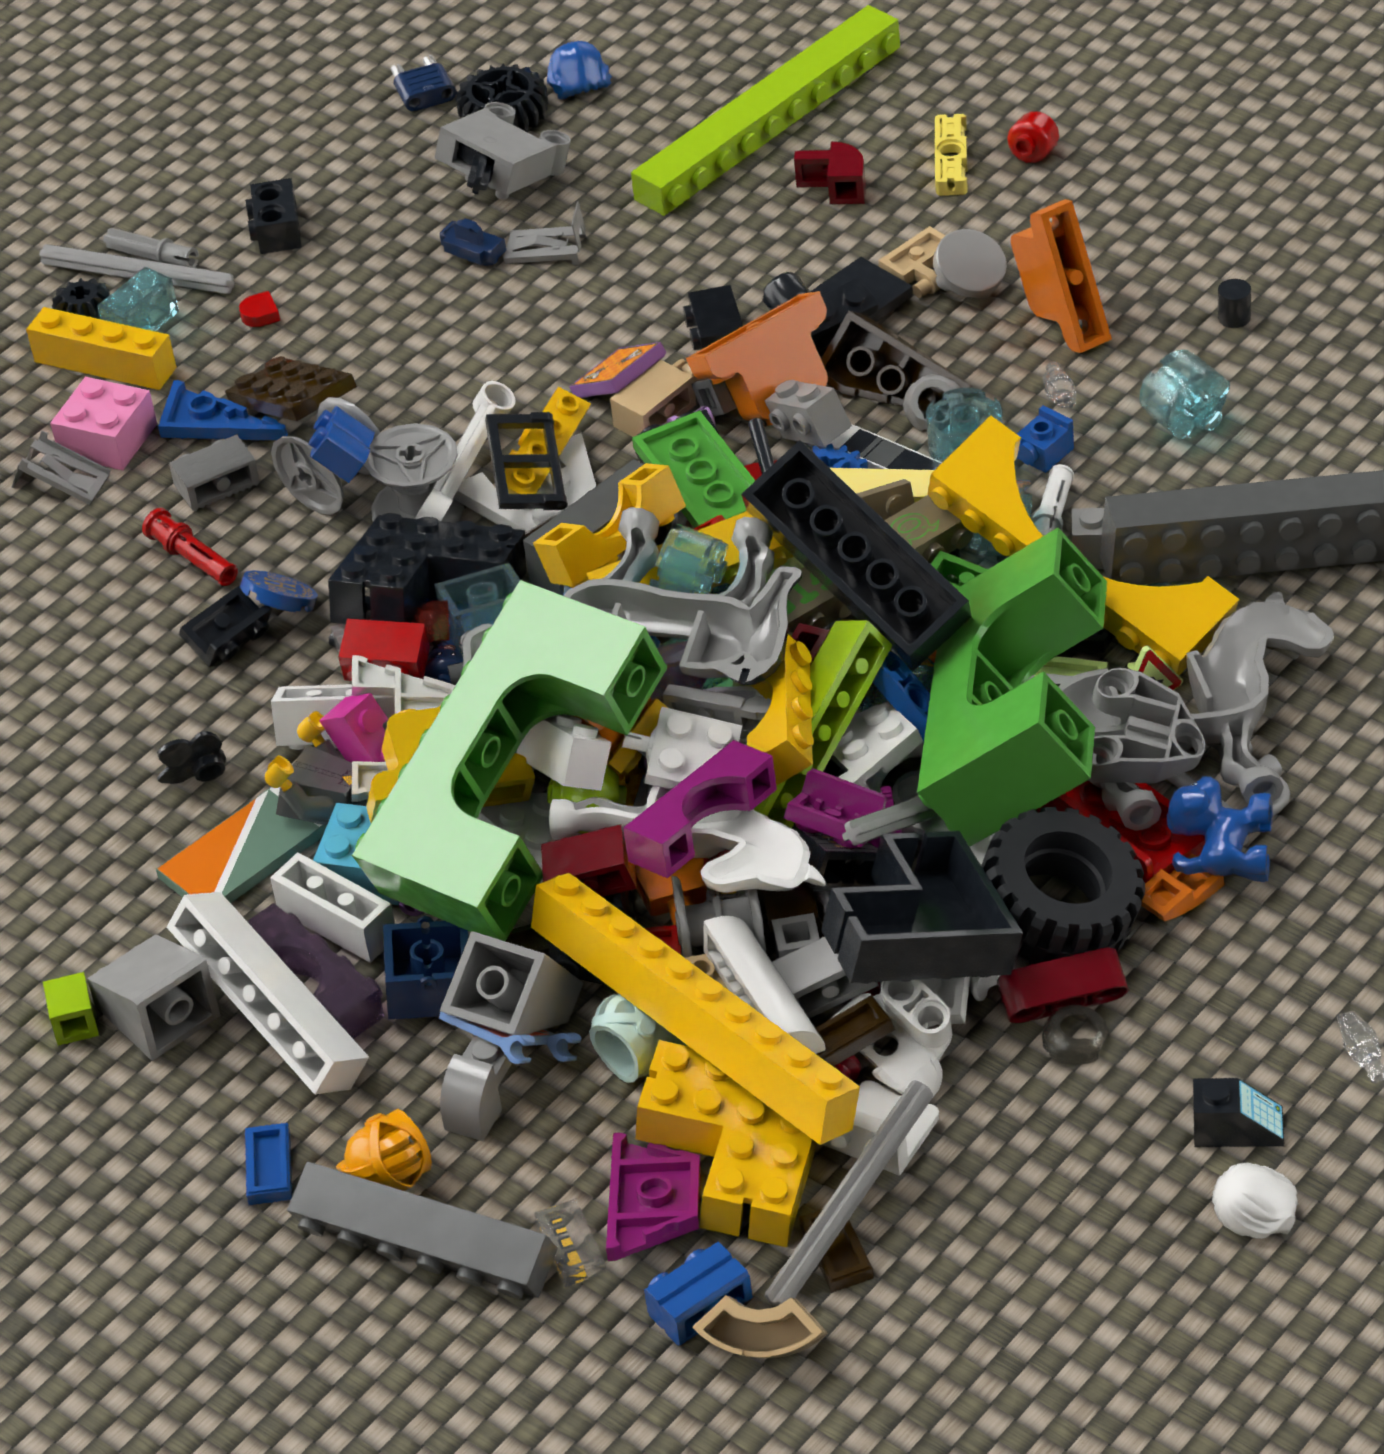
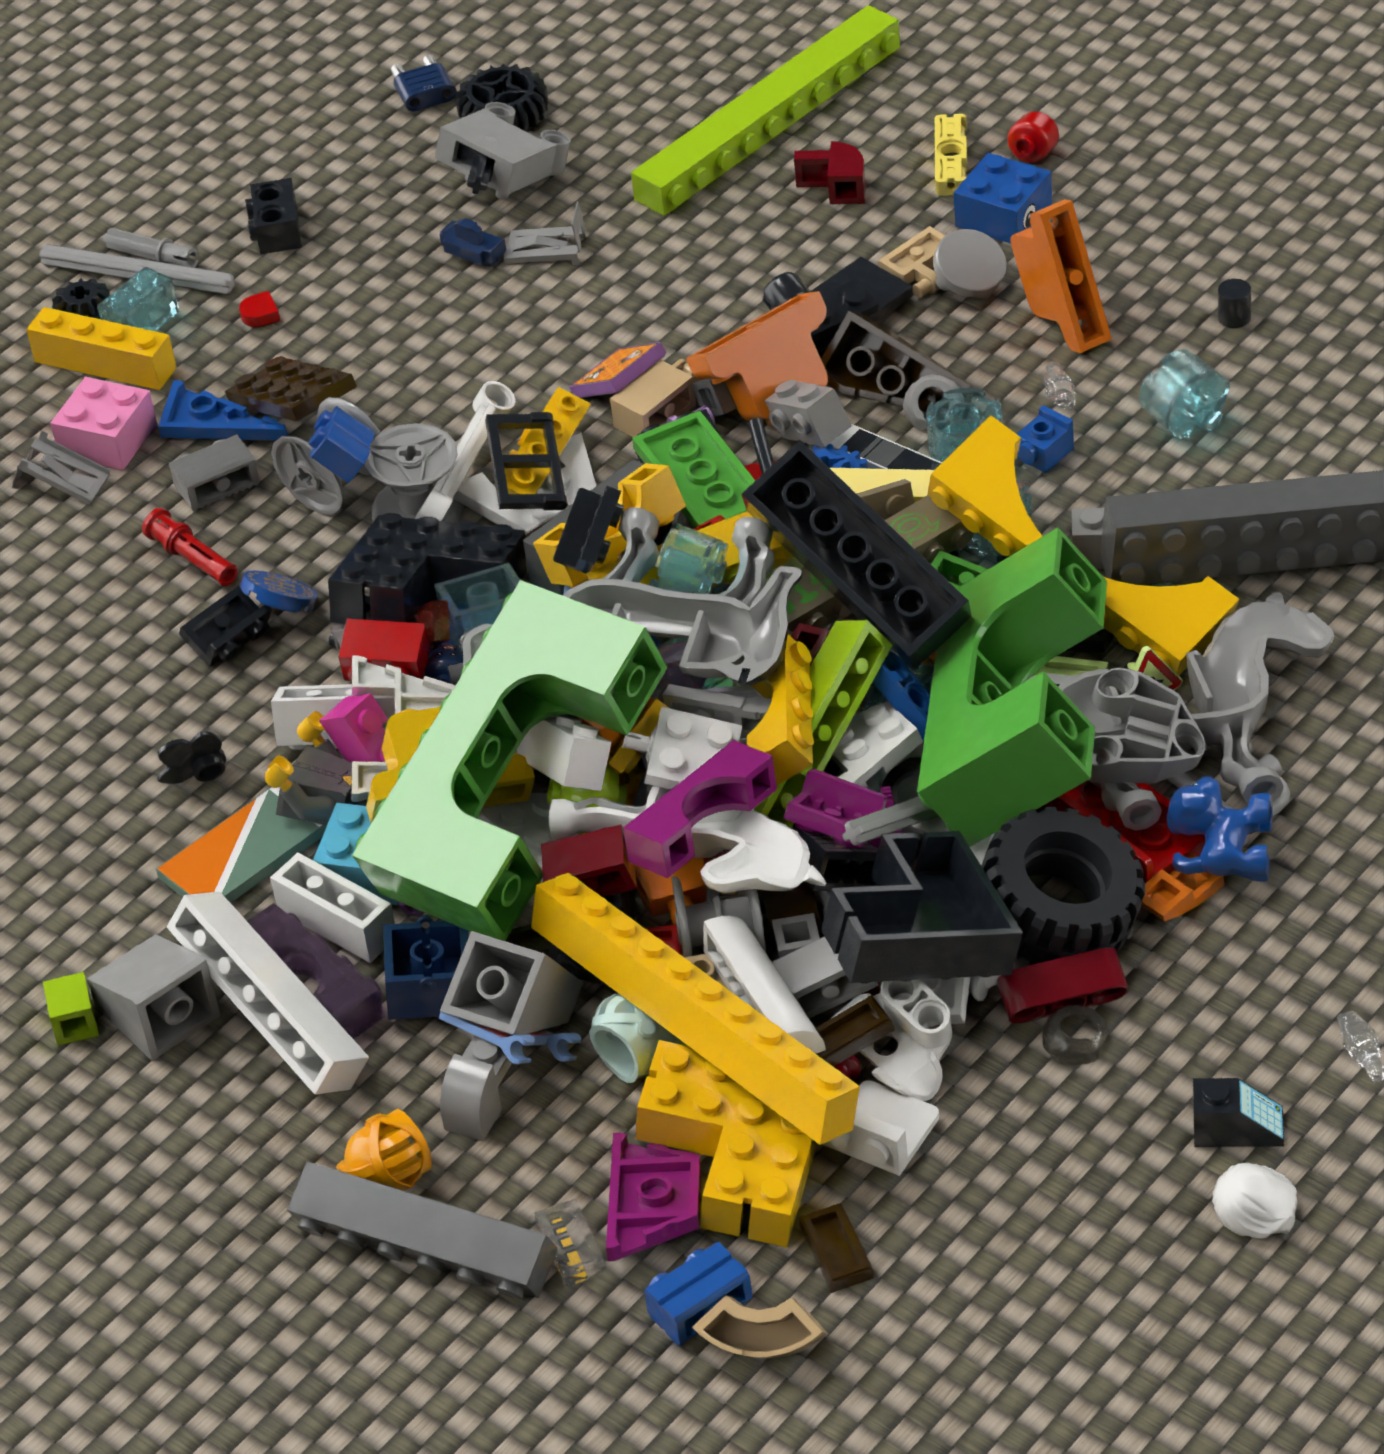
(268, 1163): blue tile -> none
(576, 69): blue hair -> none
(586, 527): none -> black bracket
(712, 315): black brick -> none
(849, 1193): light grey axle -> none
(1001, 197): none -> blue brick
(1054, 499): white pin -> none

